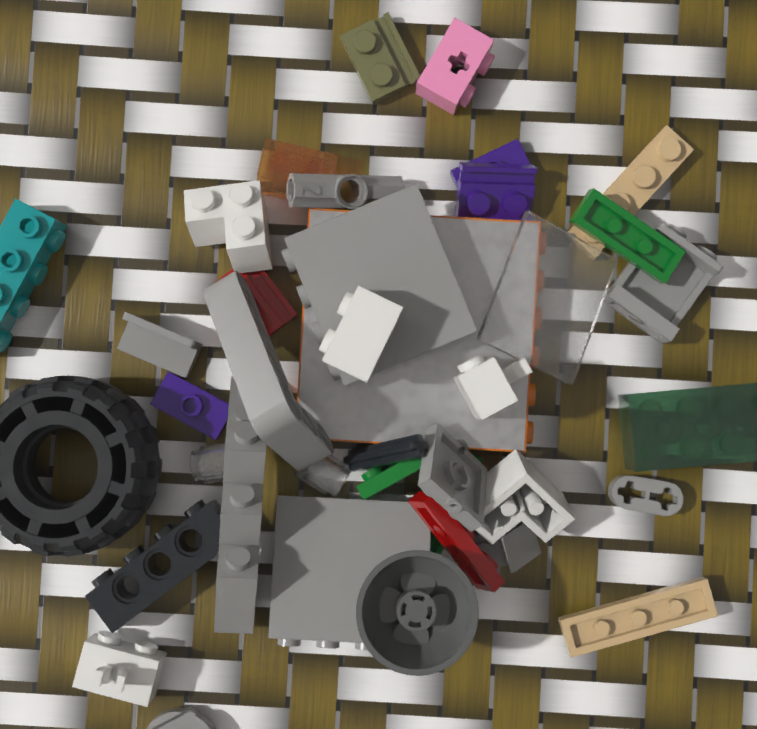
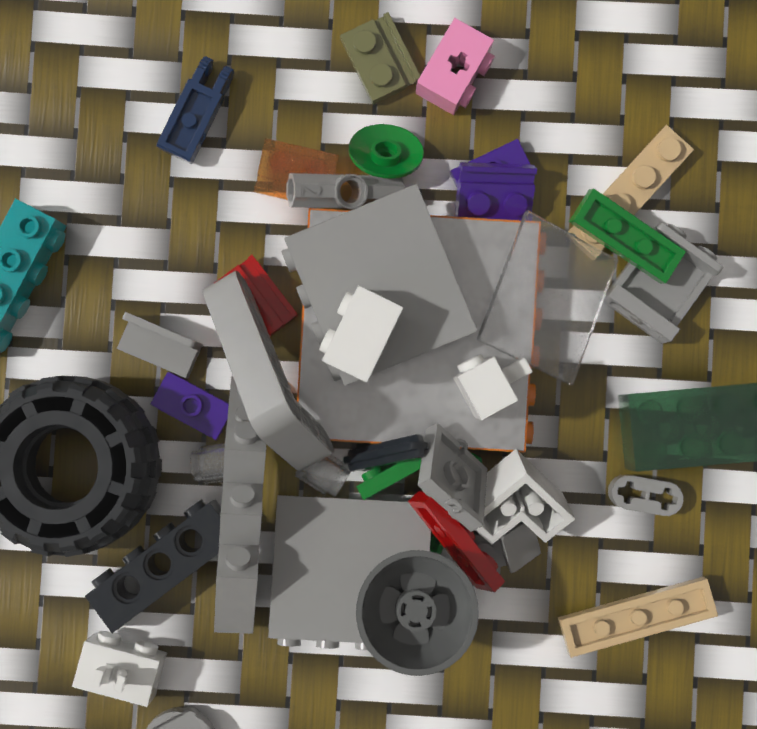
(194, 112): none -> dark blue hinge
(231, 216): white brick -> none
(386, 151): none -> green dish

